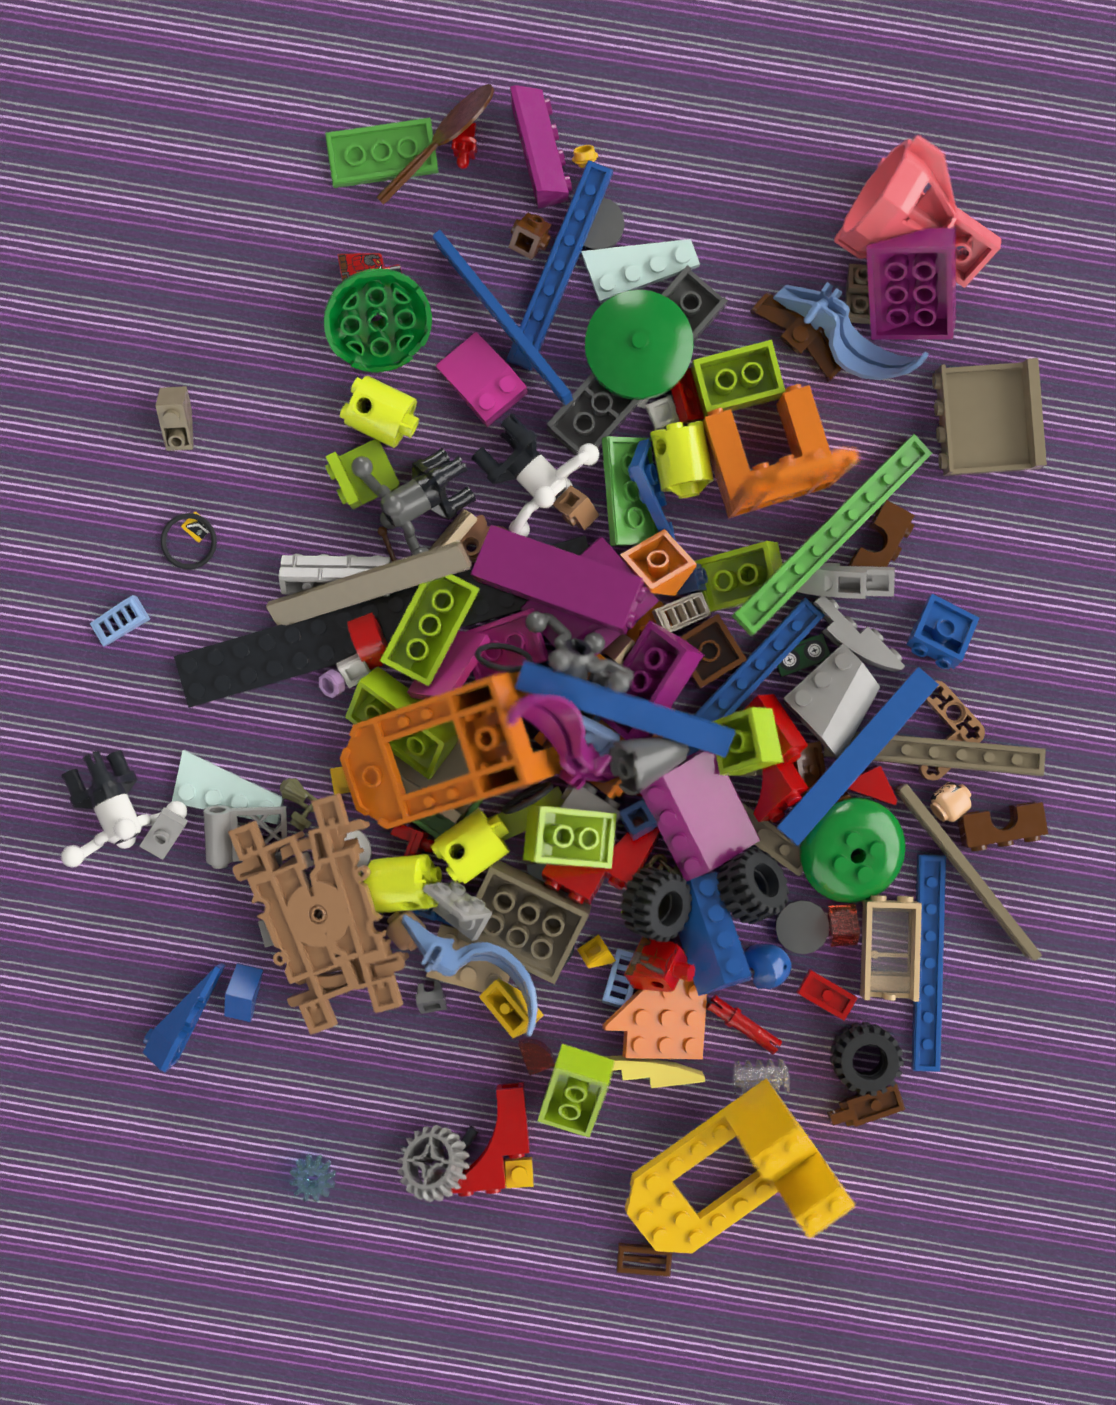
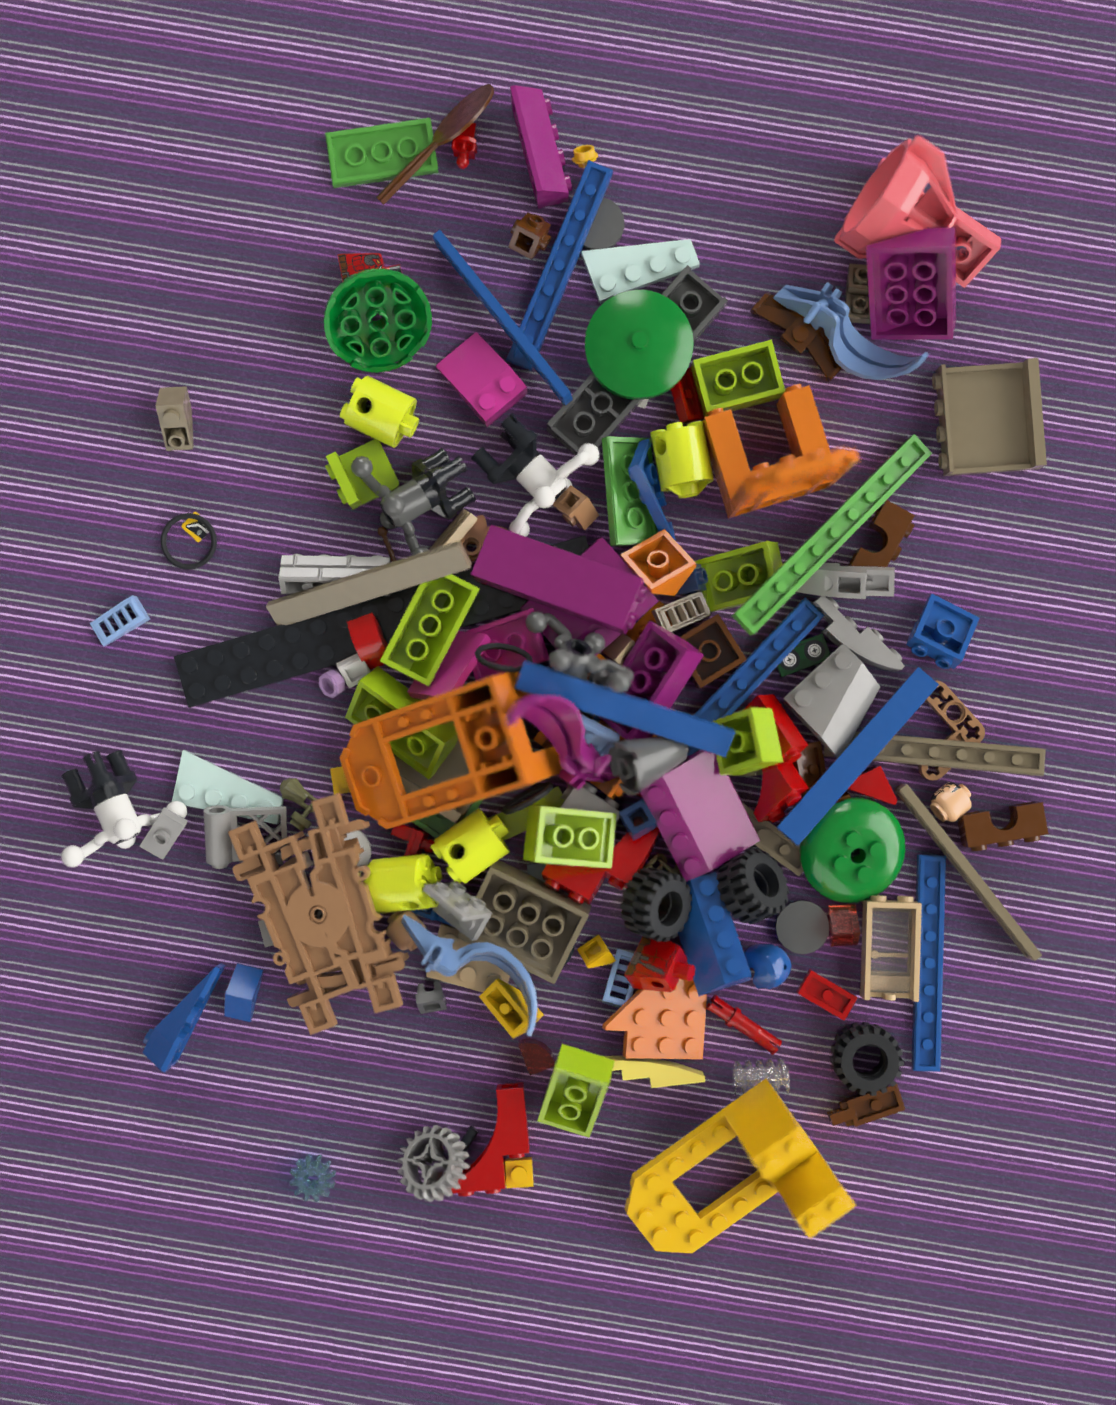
(642, 1270): reddish brown tile -> none
(662, 412): white tile -> none

